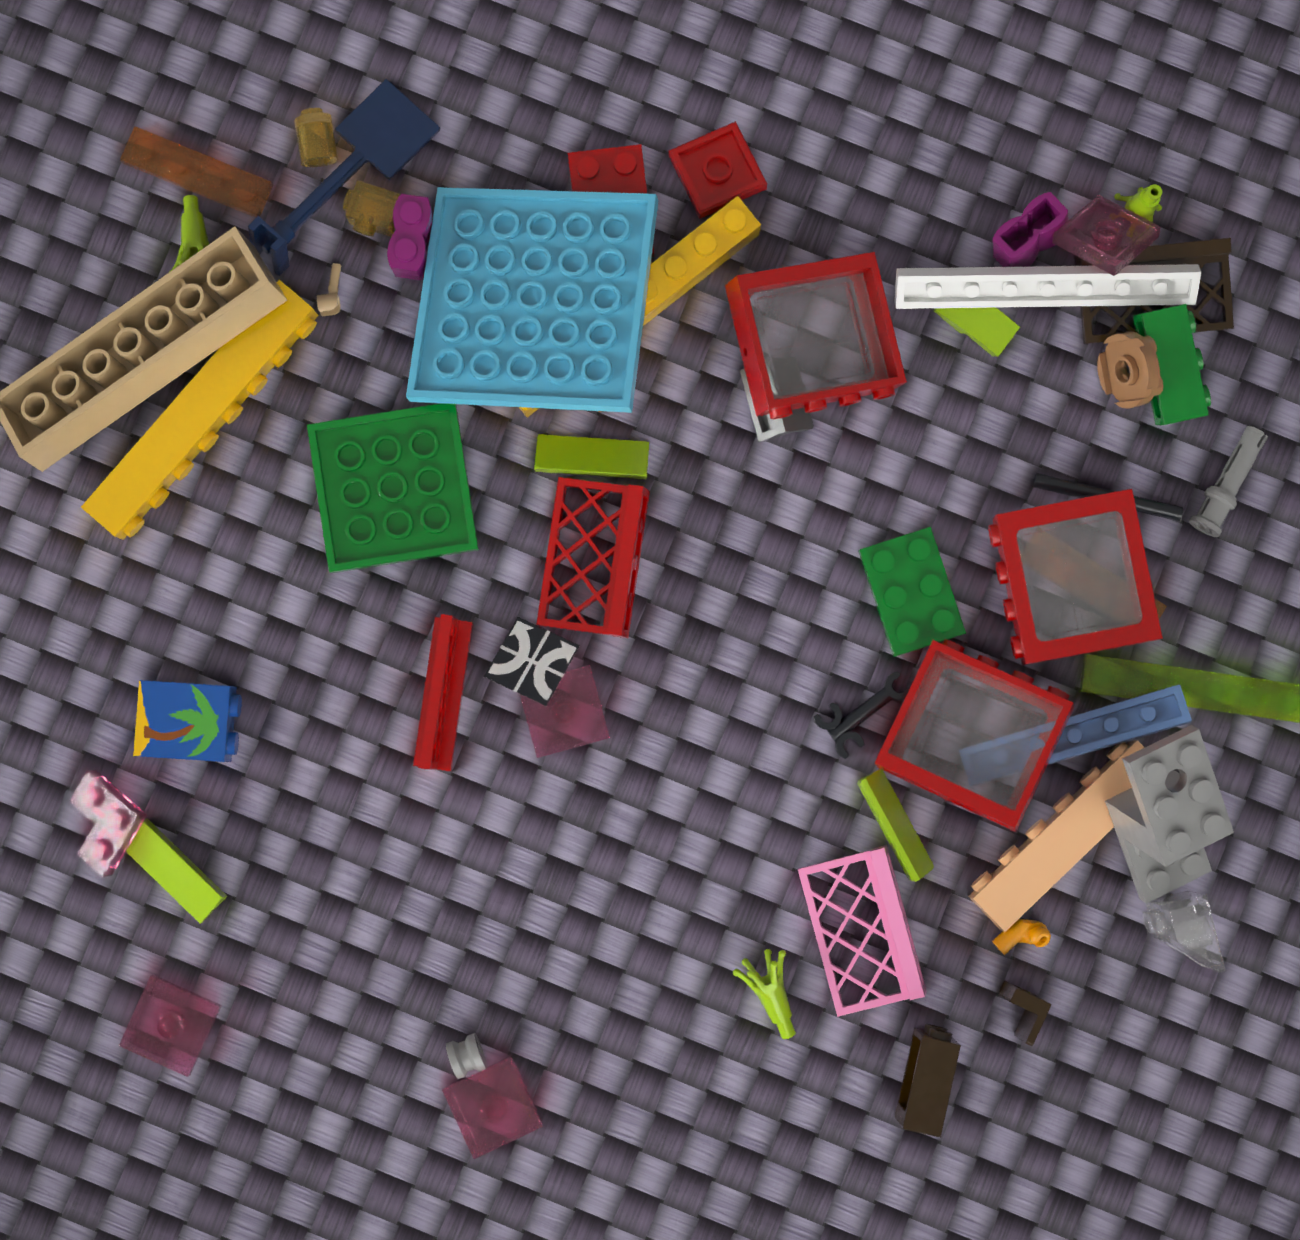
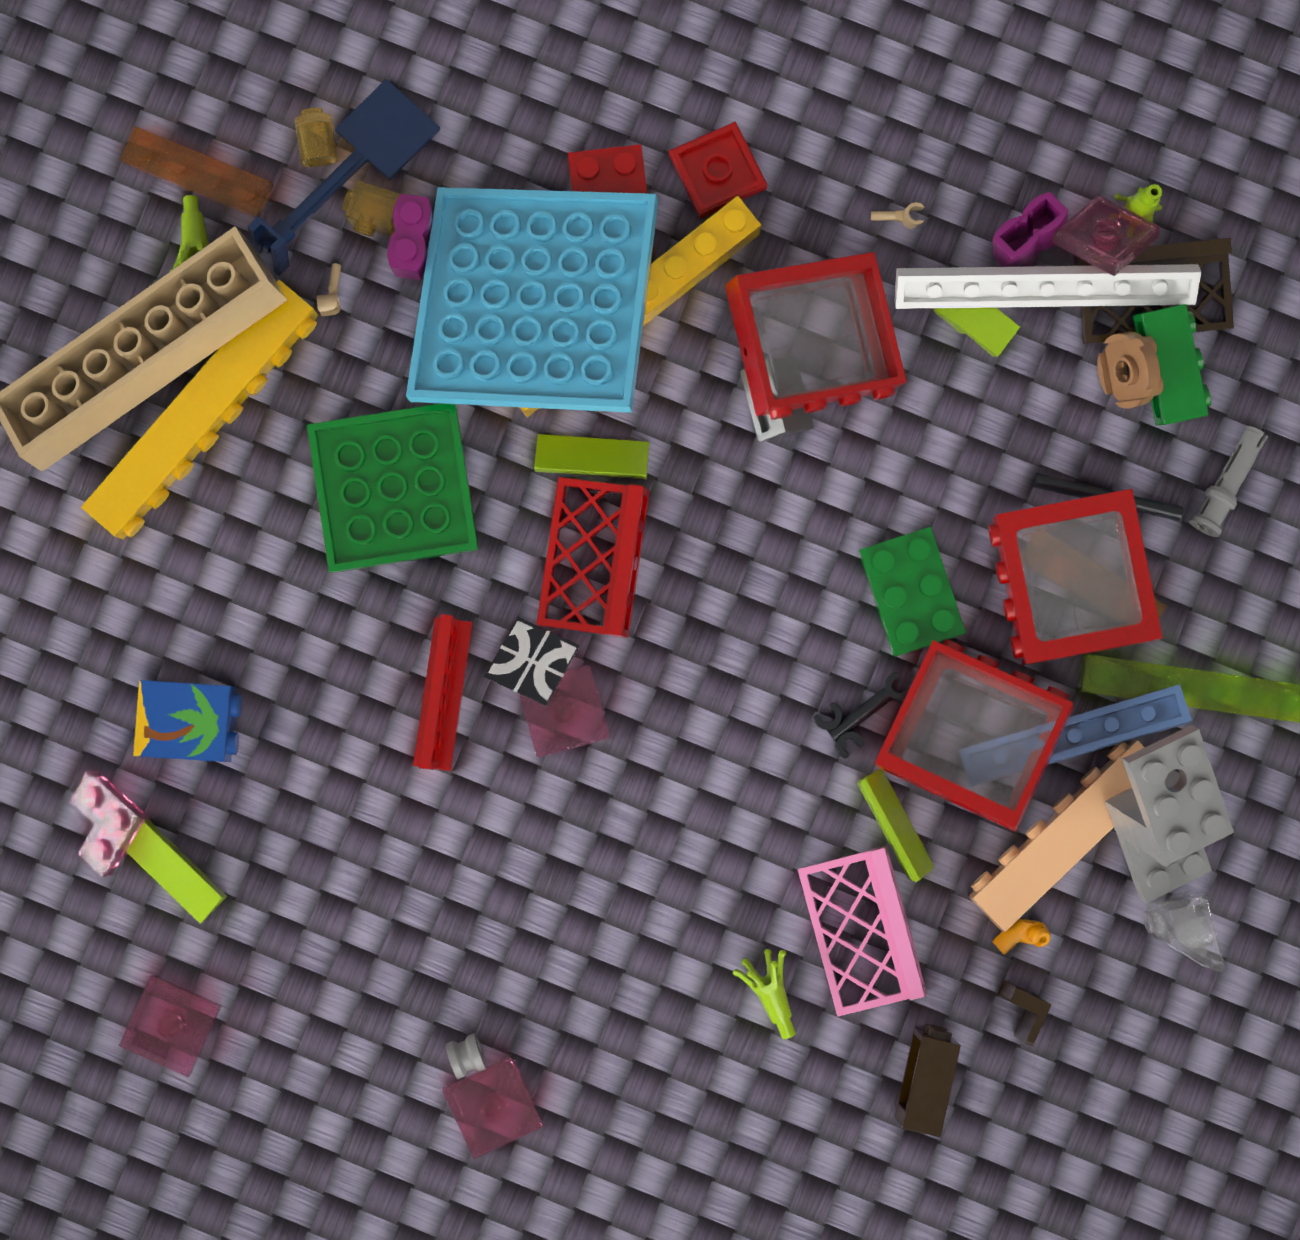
(900, 215): none -> tan hand

